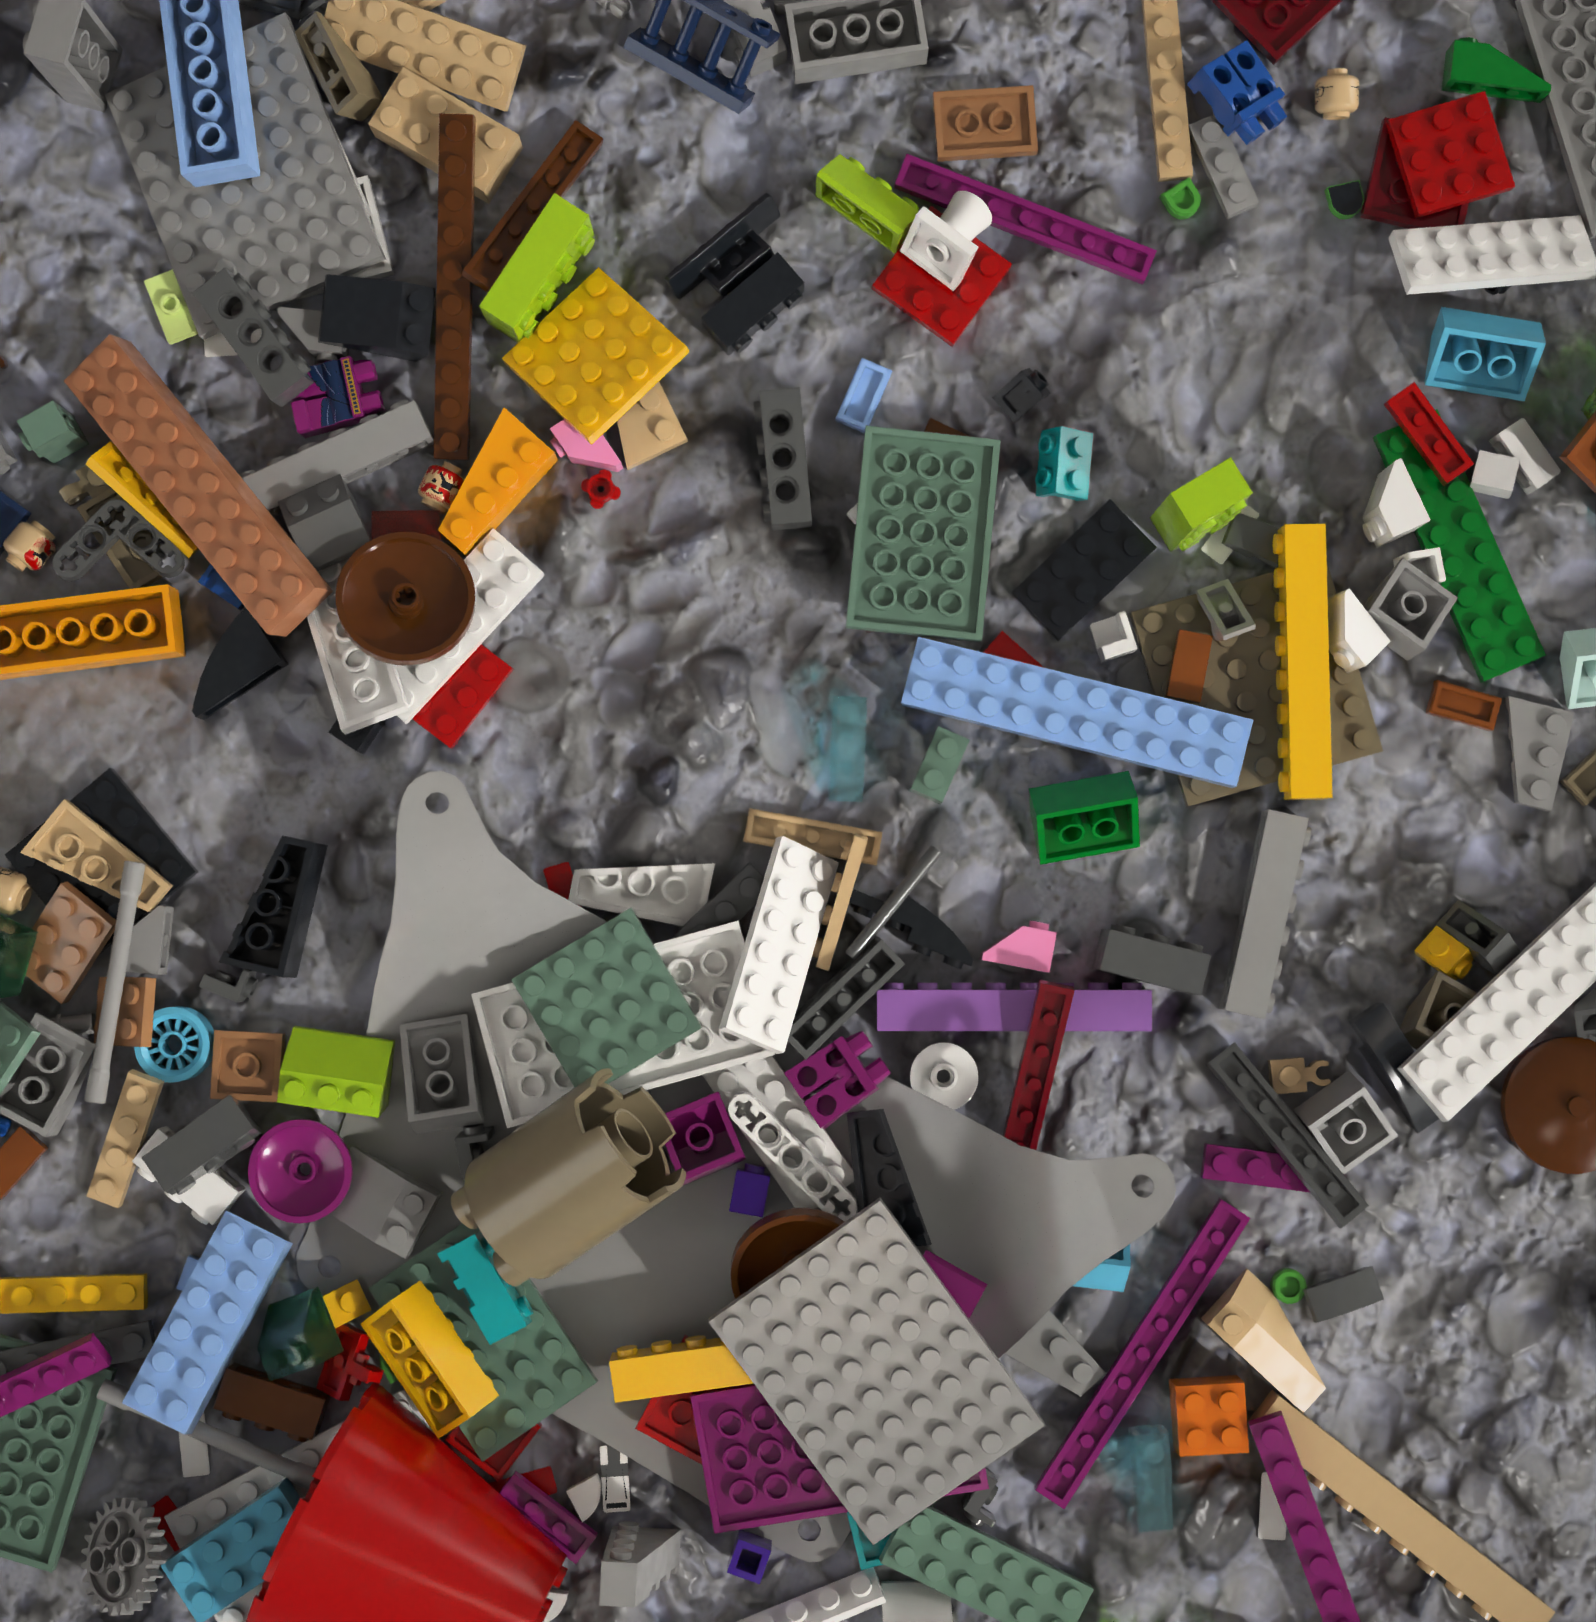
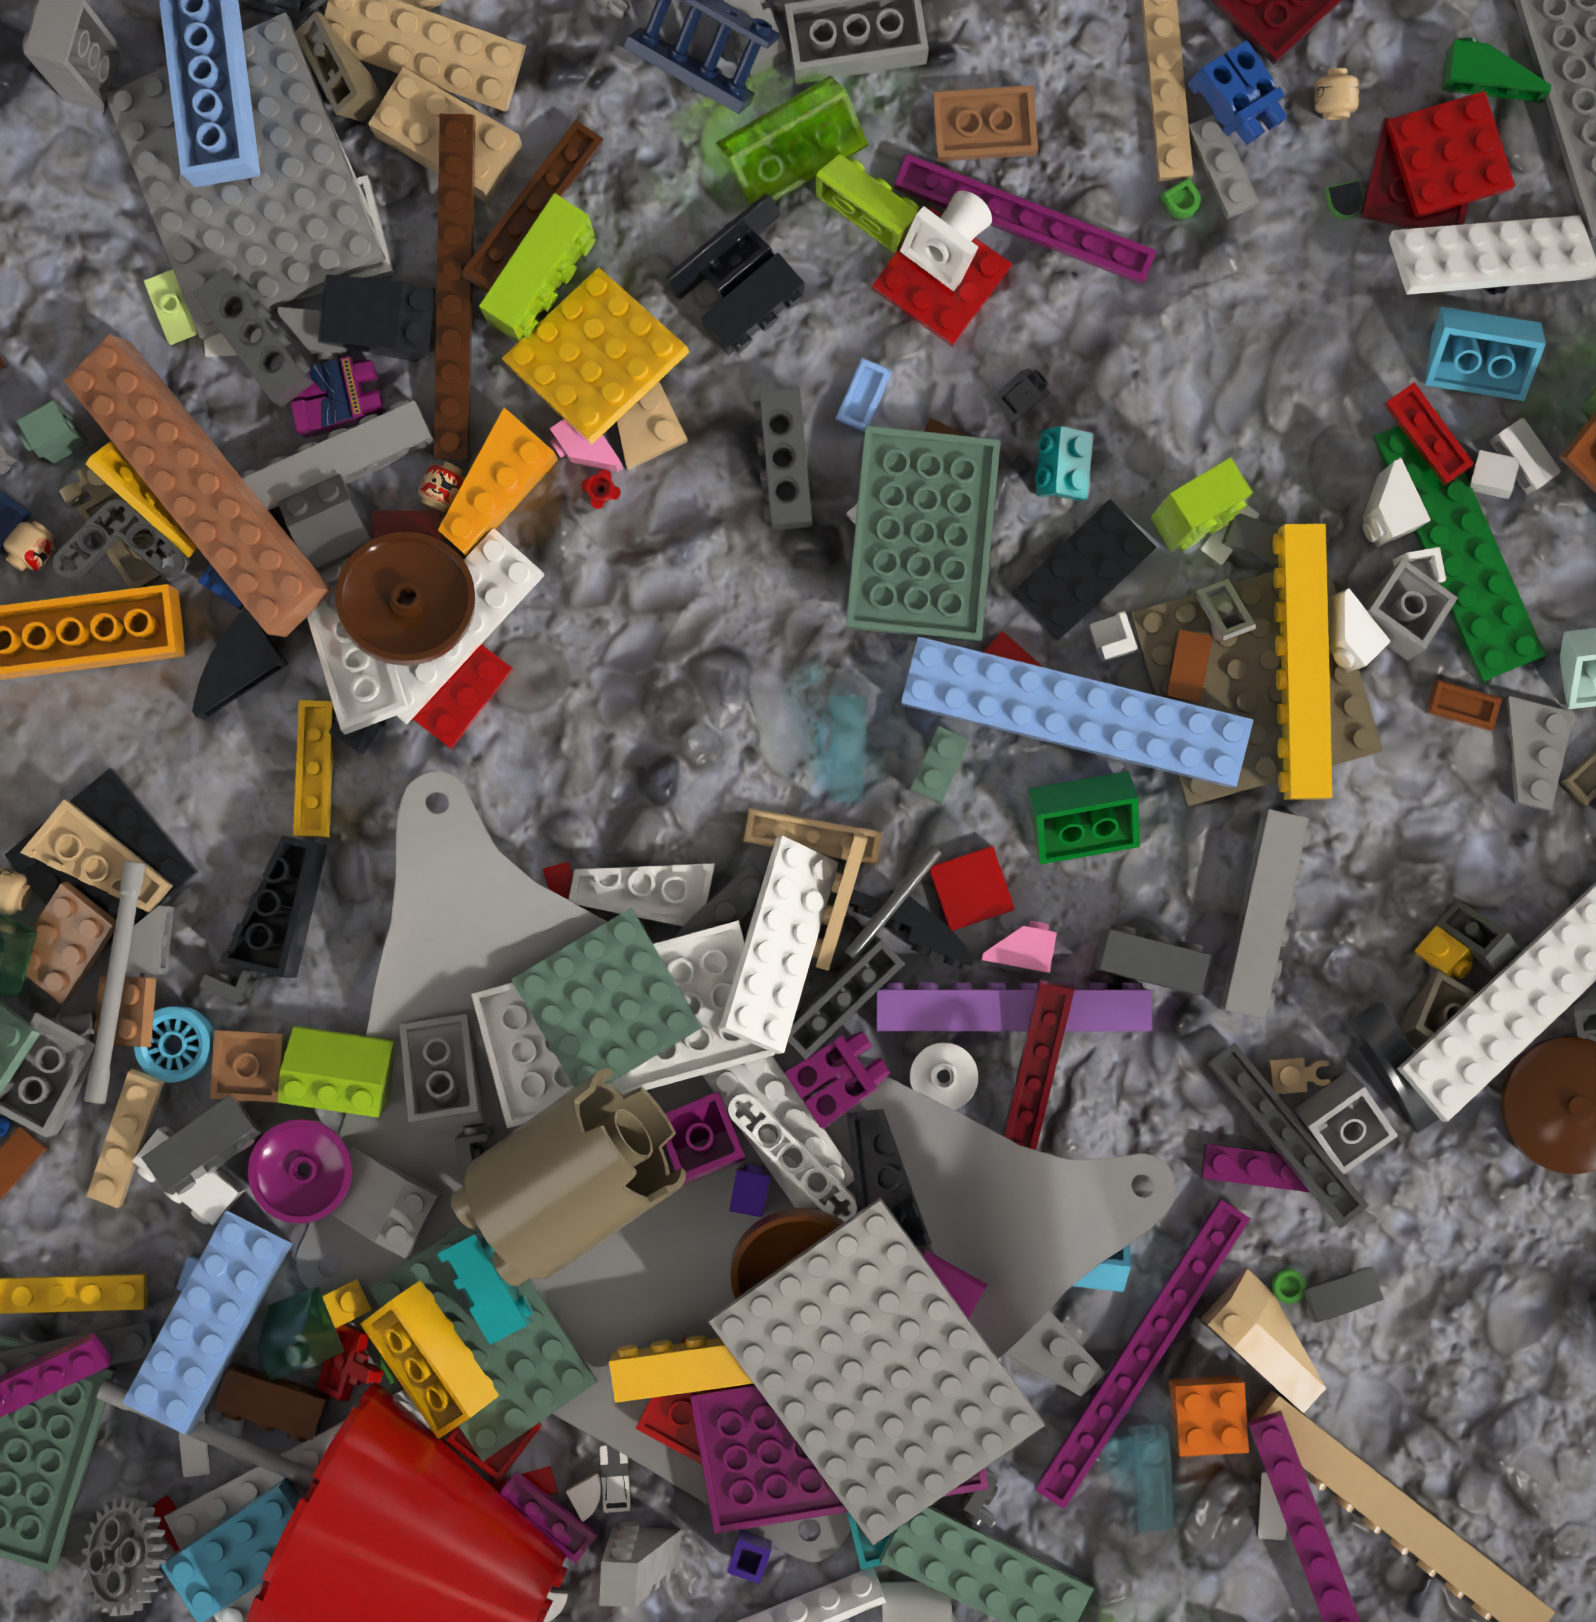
(313, 769): none -> yellow plate
(793, 141): none -> clear neon green slope
(971, 888): none -> red tile

